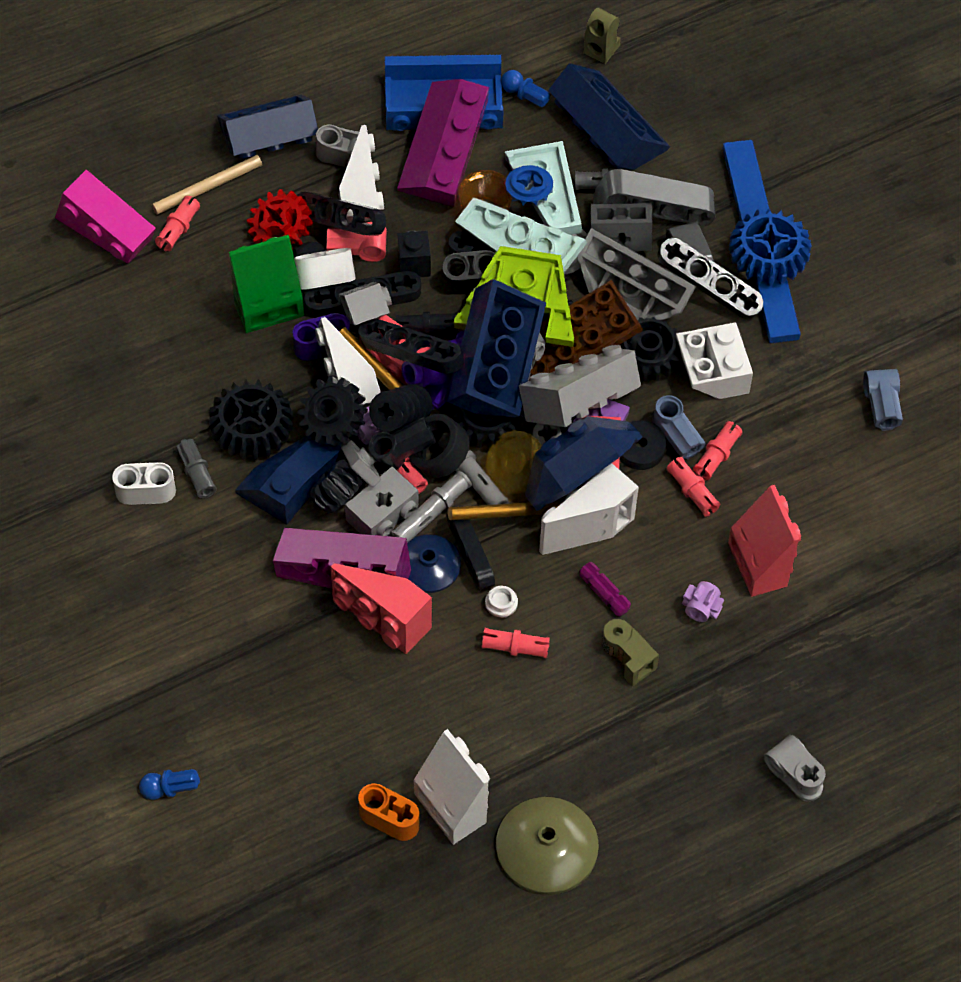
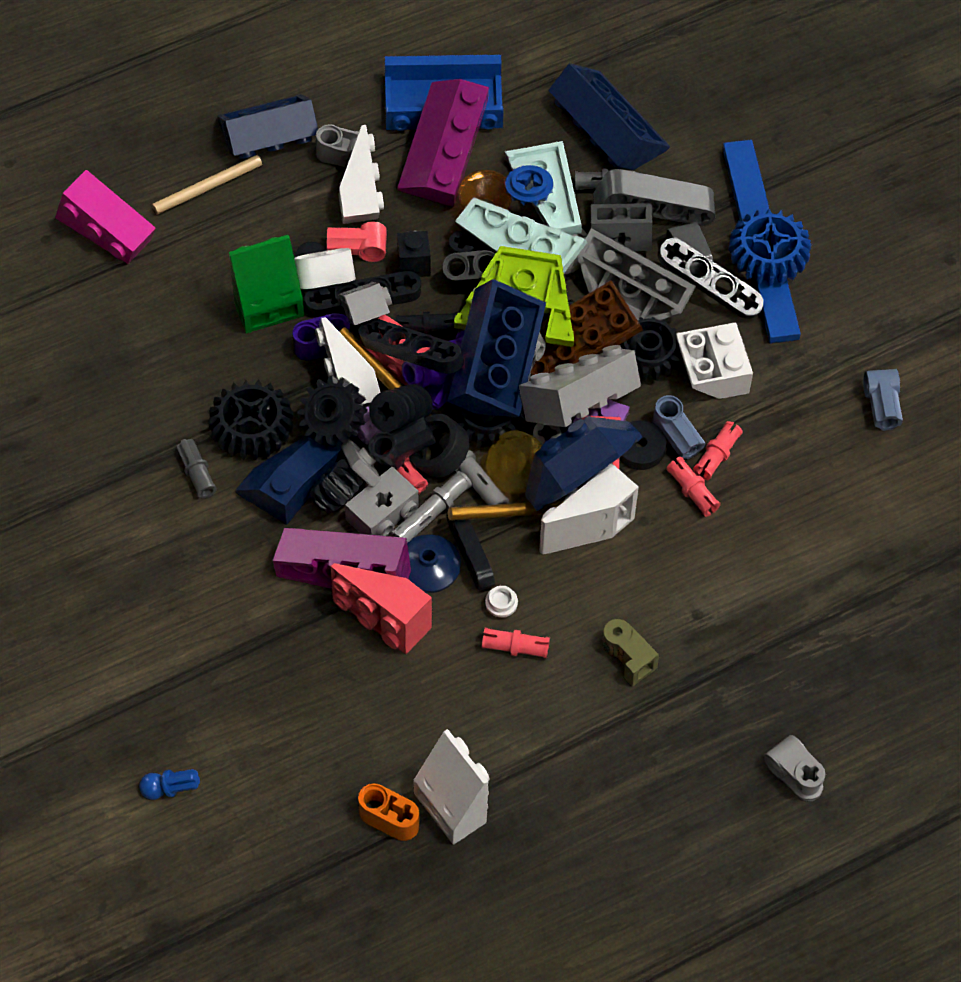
(144, 487): white beam -> none
(177, 223): coral pin -> none
(288, 209): red gear -> none
(339, 213): black beam -> none
(513, 82): blue axle -> none
(544, 864): olive dish -> none
(601, 30): olive leg -> none
(605, 589): magenta axle -> none
(702, 601): lavender gear -> none
(765, 543): coral slope -> none

